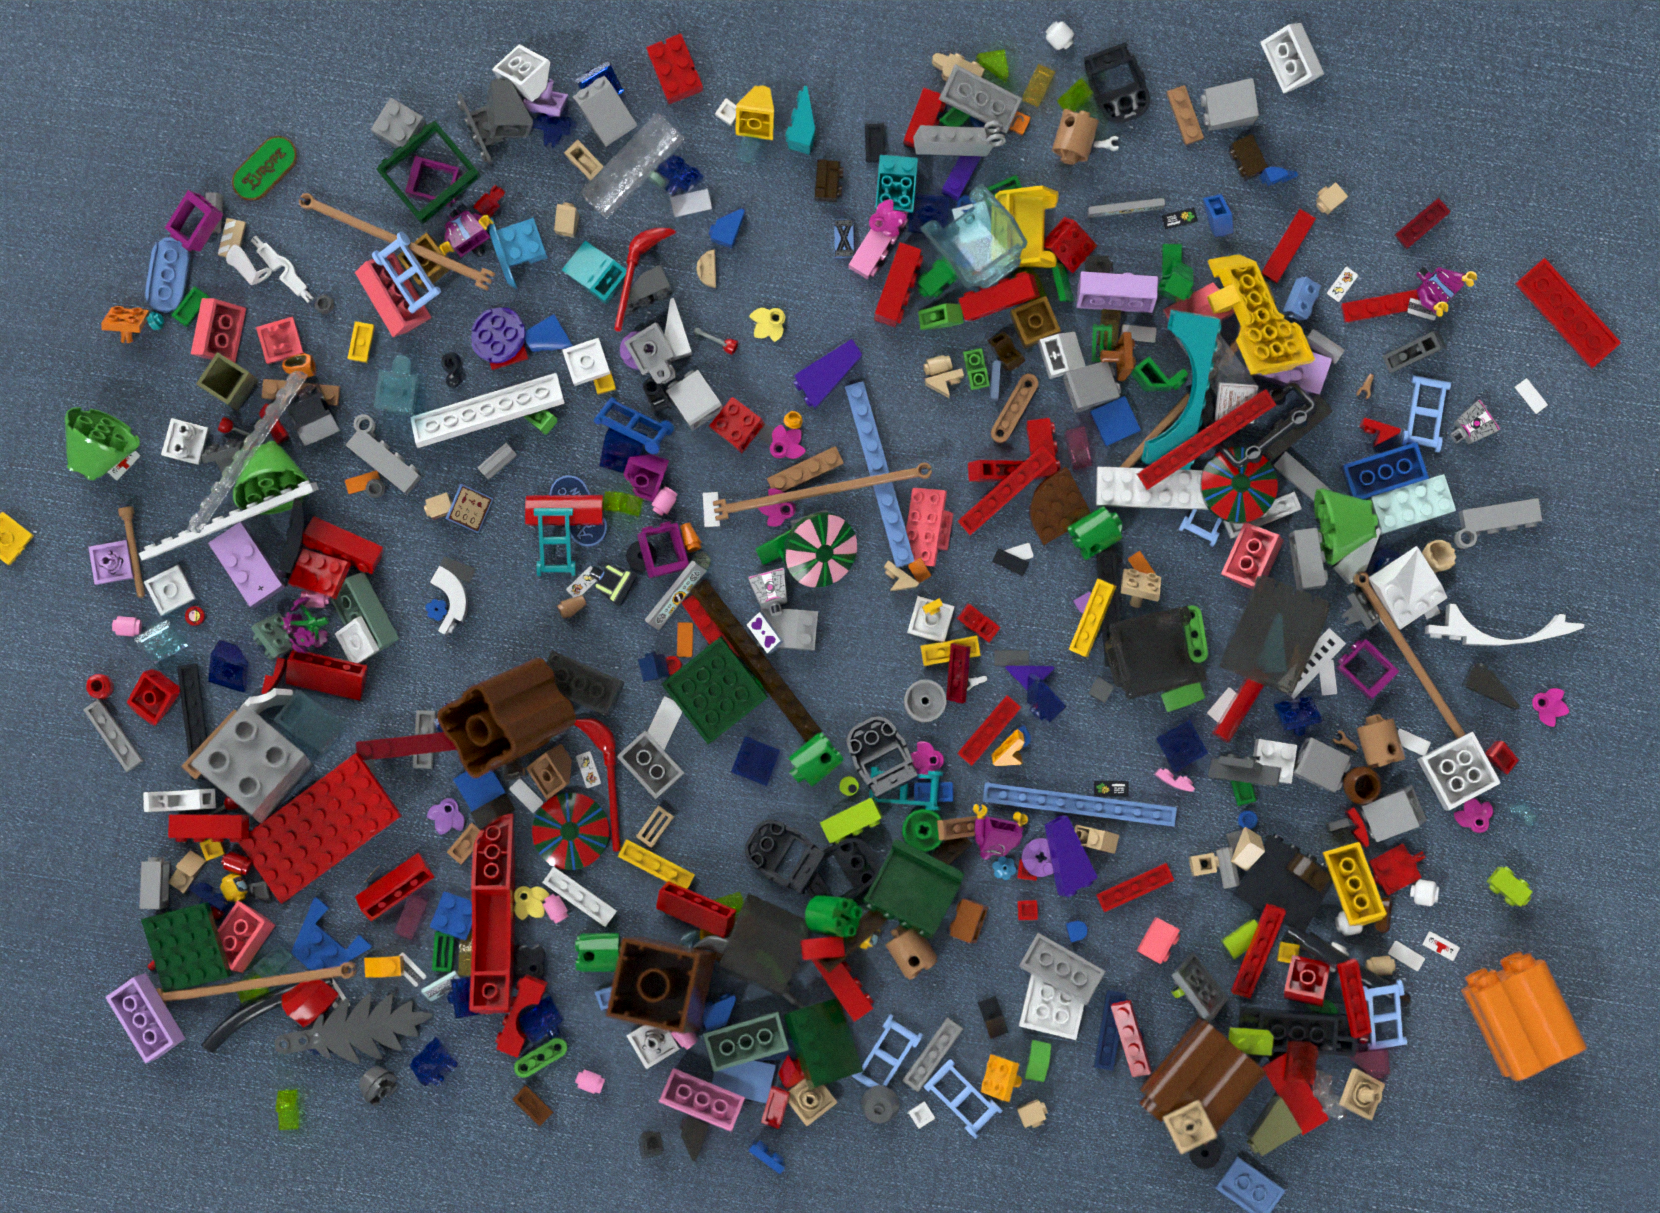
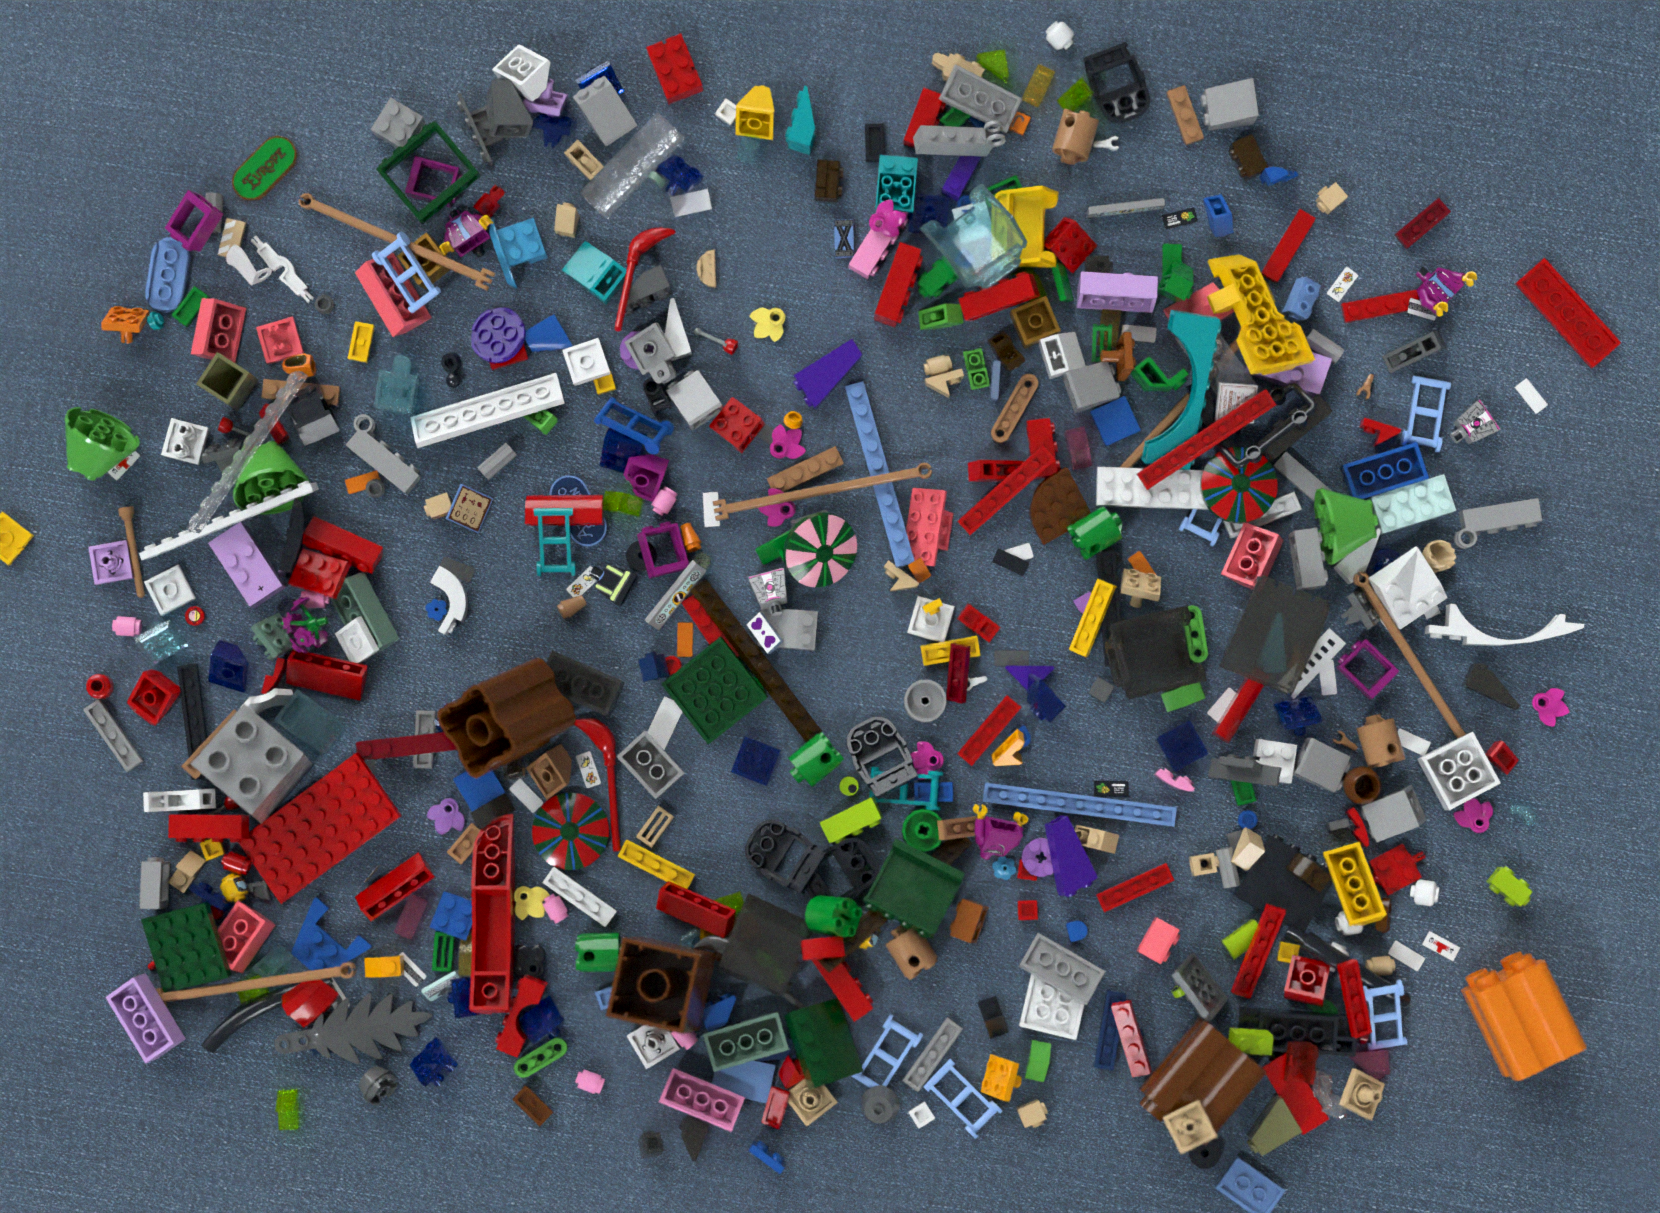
(727, 228): blue slope -> none
(1292, 57): white slope -> none

